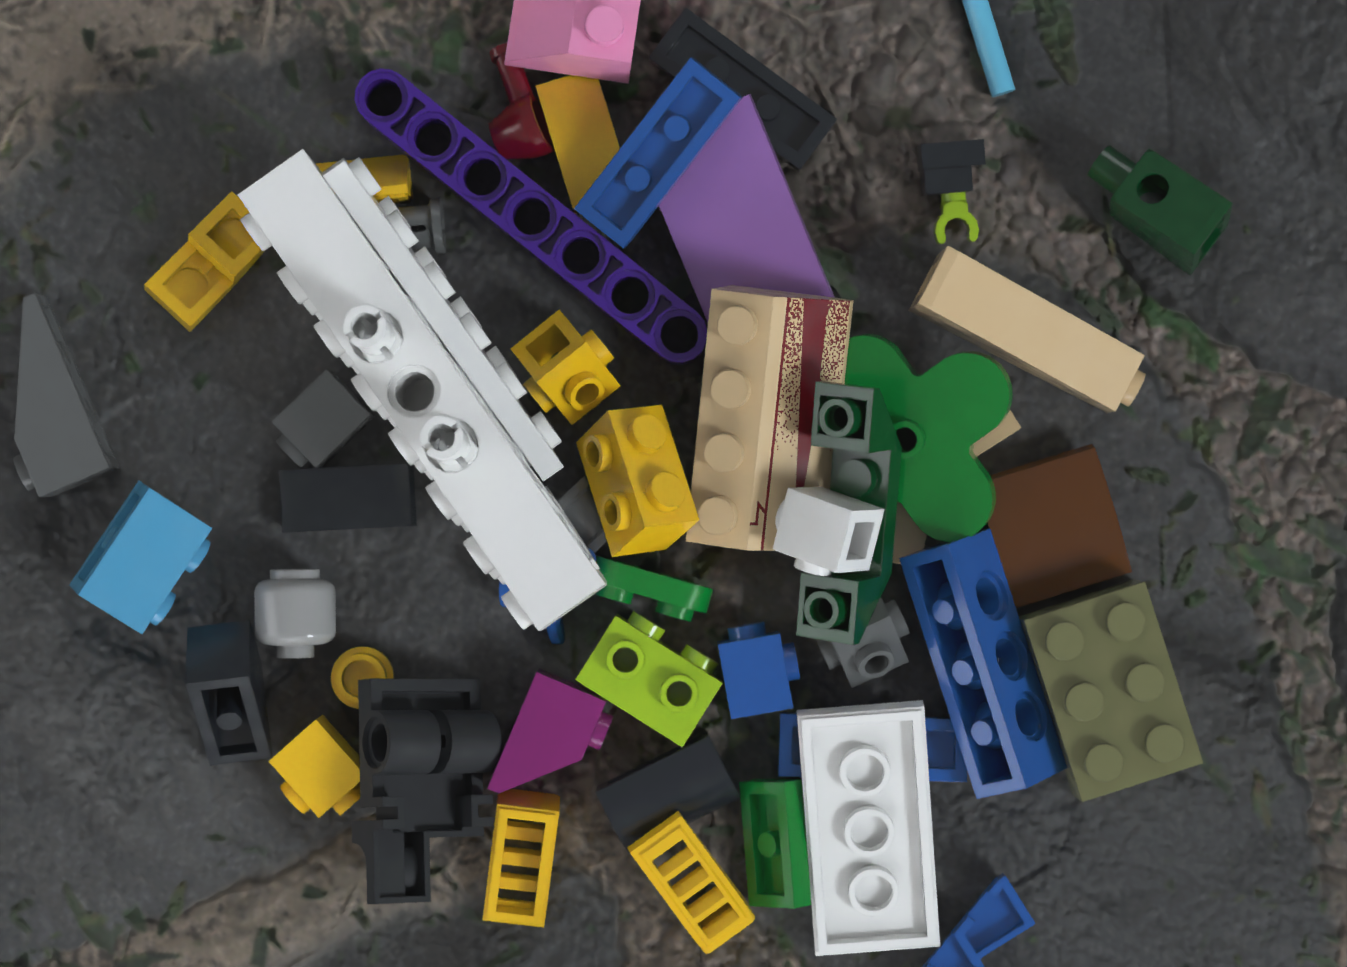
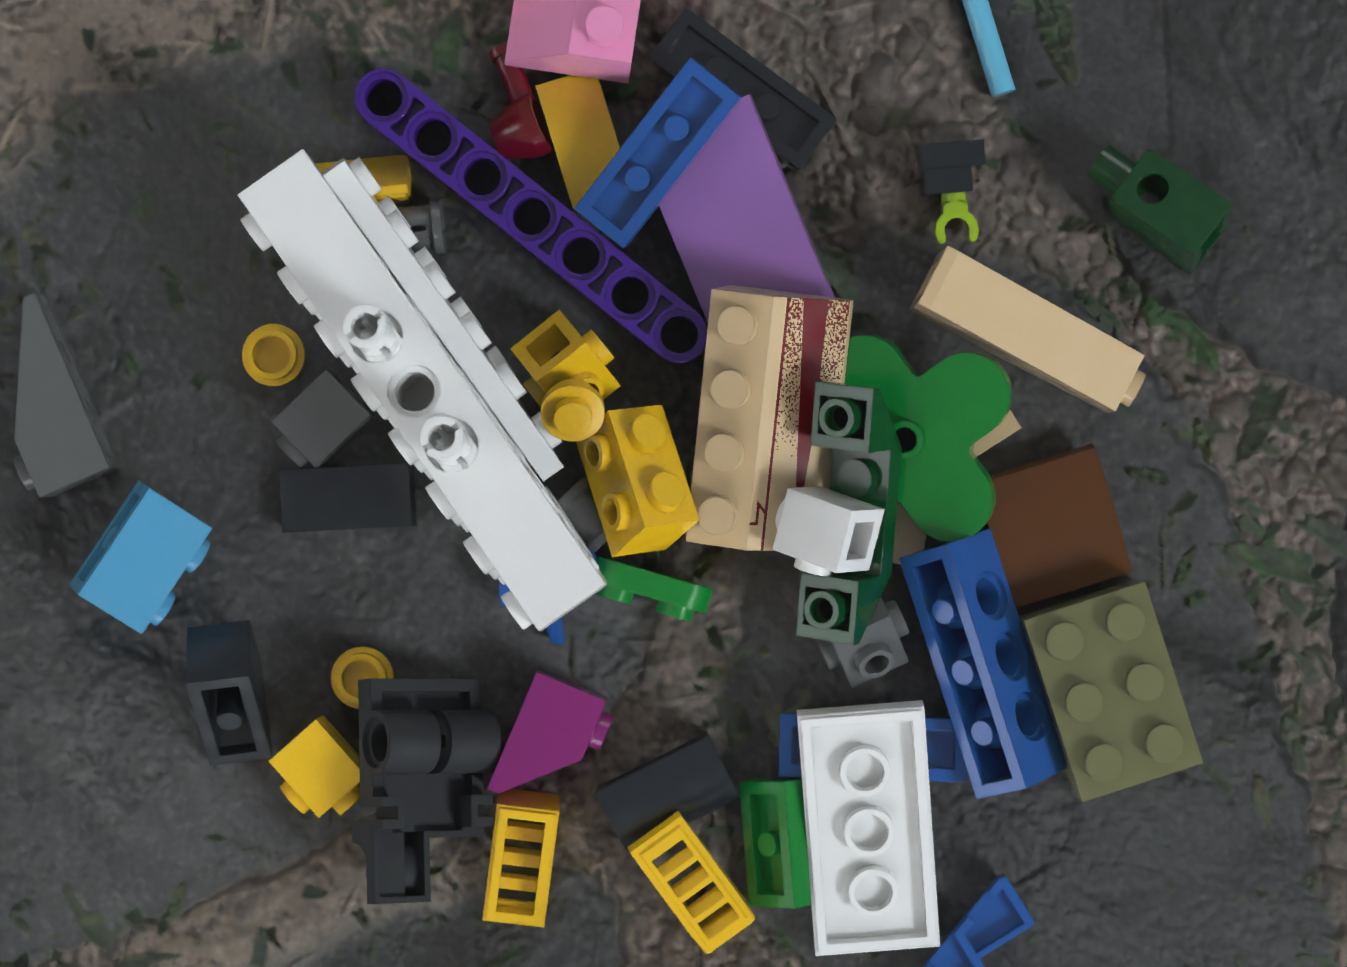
(206, 265): yellow slope -> none
(273, 355): none -> yellow plate
(295, 612): light grey head -> none
(572, 410): none -> yellow plate
(650, 677): lime brick -> none
(757, 670): blue brick -> none

